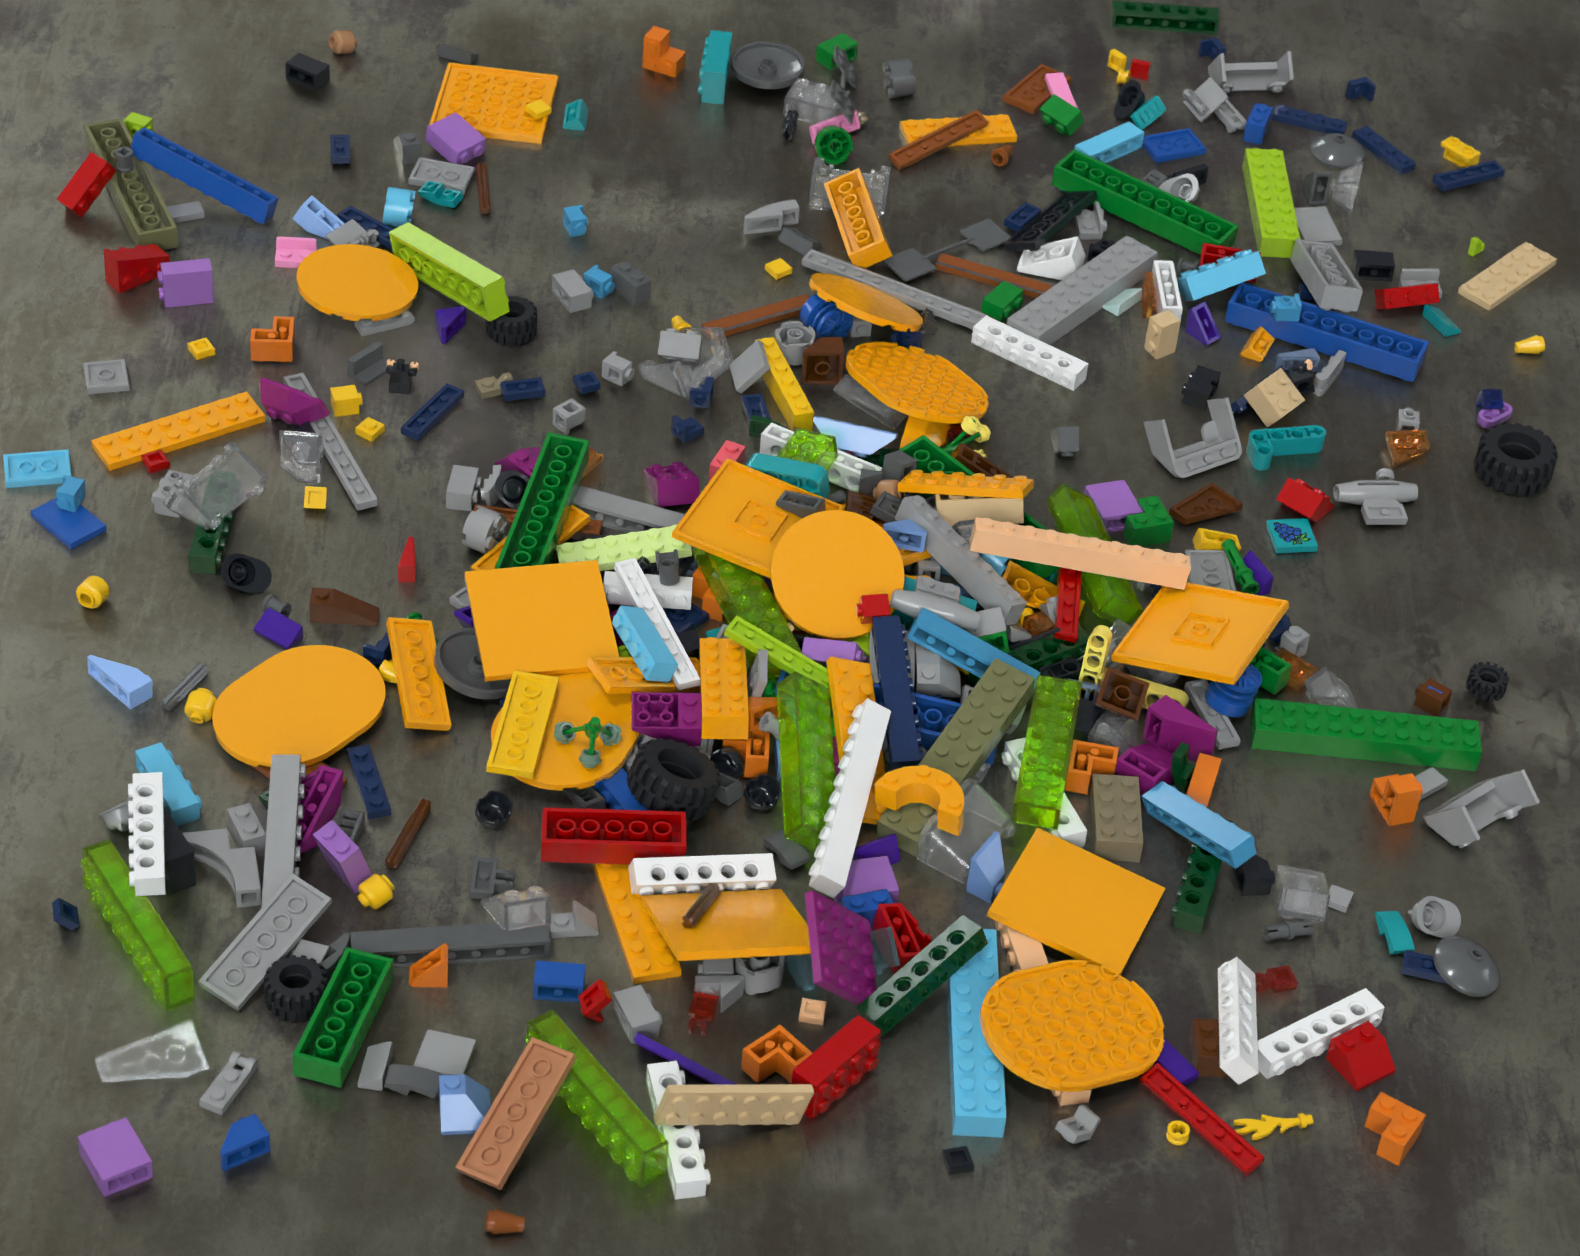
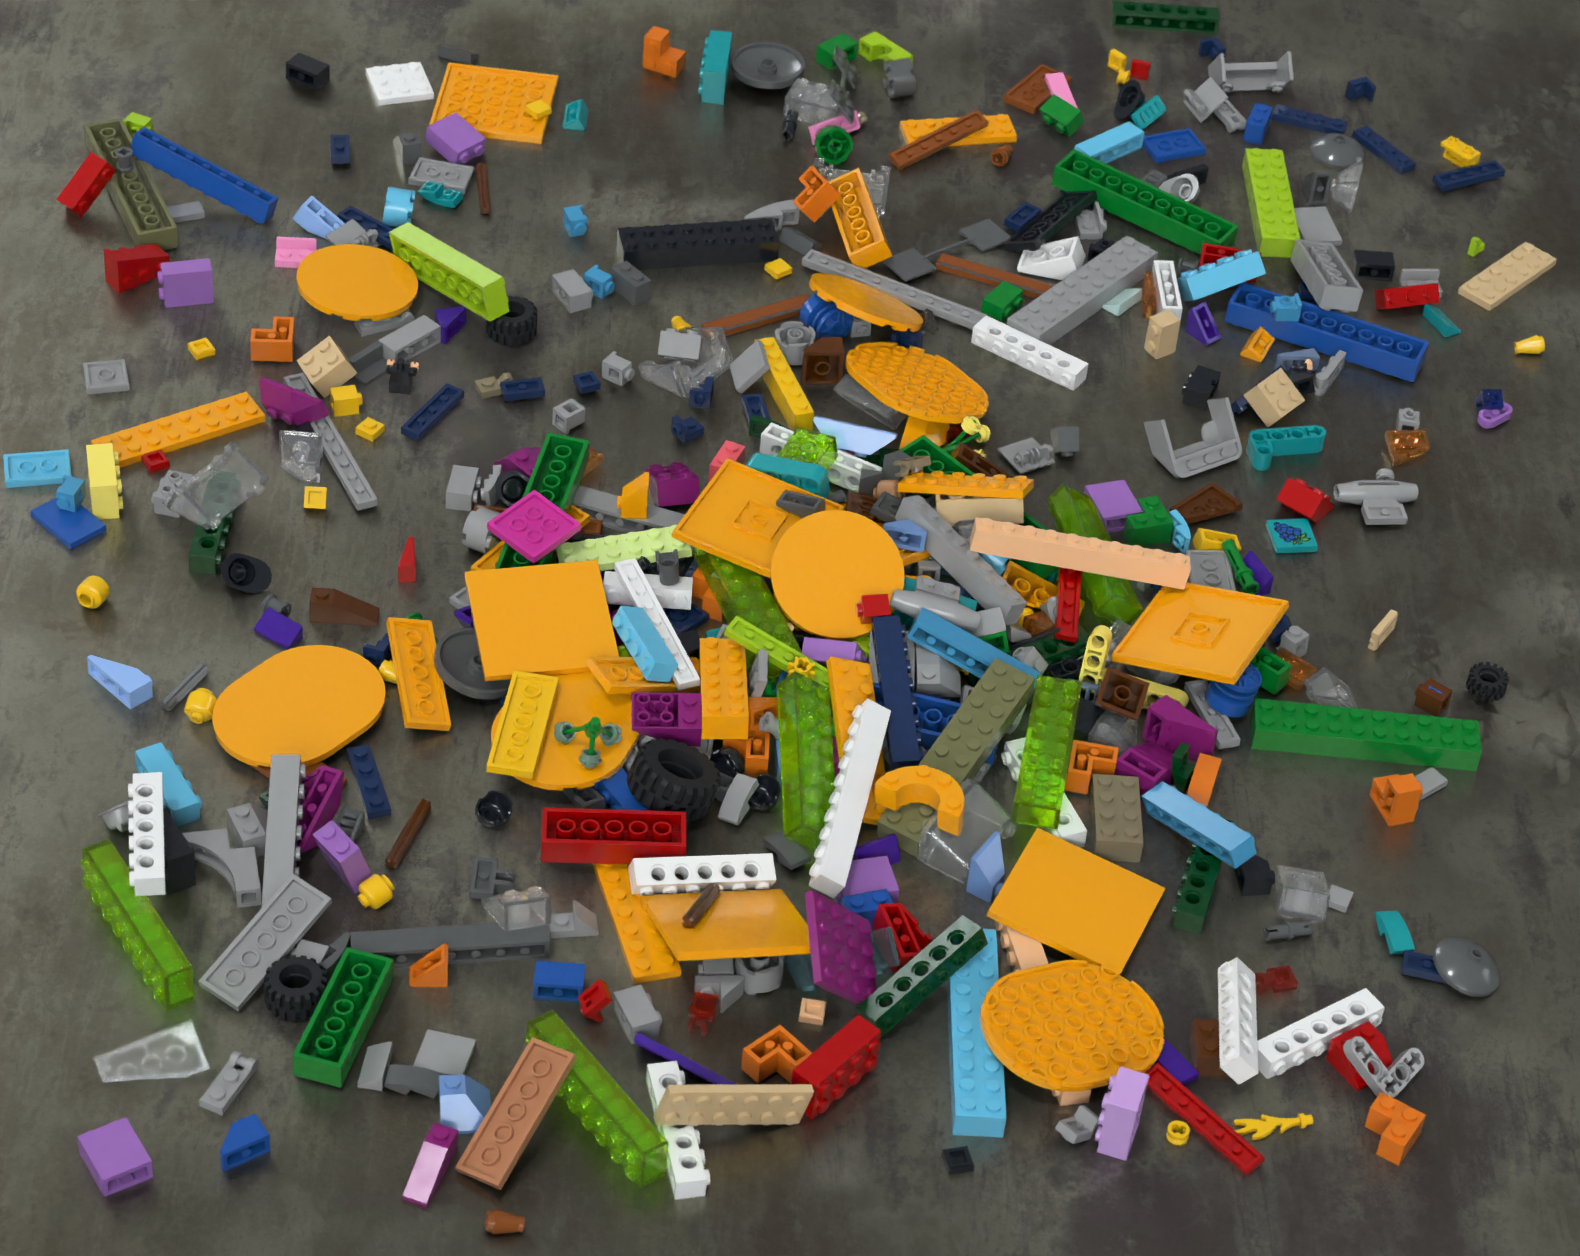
(65, 914): dark blue plate -> none
(104, 481): none -> light yellow brick
(326, 366): none -> tan brick
(342, 42): medium nougat head -> none
(399, 83): none -> white plate
(411, 339): none -> light grey brick
(431, 1164): none -> slope
(533, 526): none -> dark pink plate
(634, 498): none -> light orange slope
(698, 244): none -> black brick
(736, 800): none -> light grey slope
(802, 666): none -> yellow gear
(817, 195): none -> orange brick
(876, 46): none -> lime arch
(913, 464): none -> dark tan plate
(1027, 455): none -> light grey hinge
(1031, 657): none -> light grey bracket
(1121, 1113): none -> lavender brick
(1180, 531): none -> medium azure slope
(1382, 1074): none -> light grey beam
(1383, 630): none -> tan tile
(1436, 917): light grey piece -> none
(1481, 805): light grey windscreen -> none
(1515, 459): black tyre -> none

